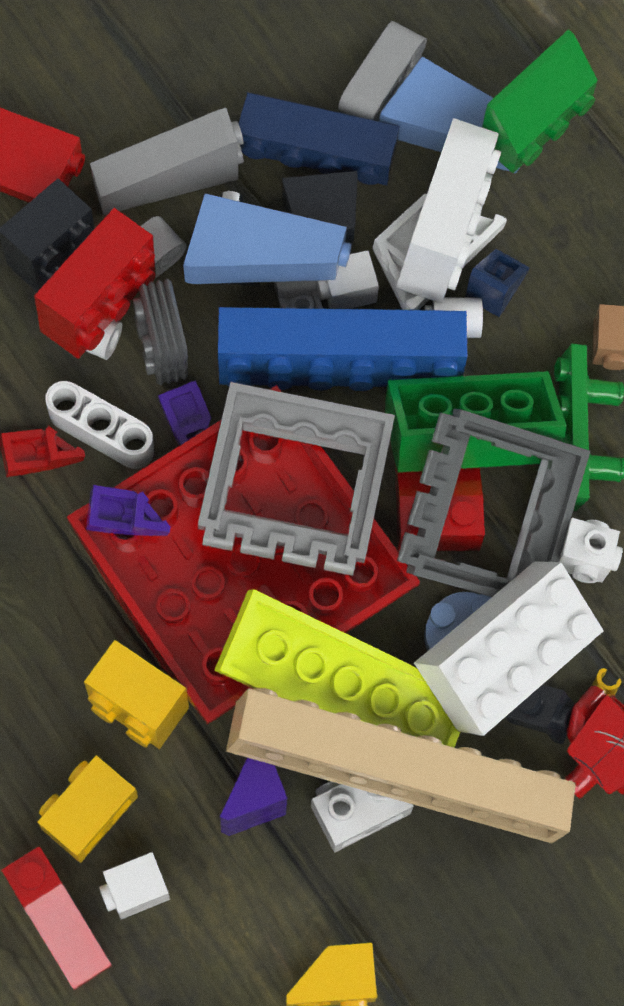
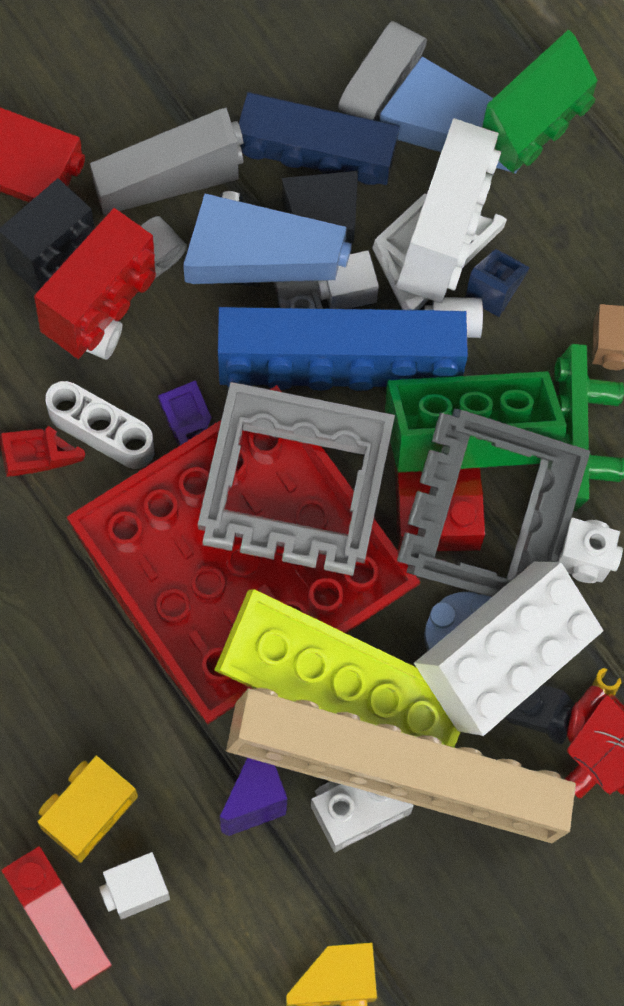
(123, 513): dark purple slope -> none
(136, 695): yellow brick -> none
(161, 332): dark grey brick -> none

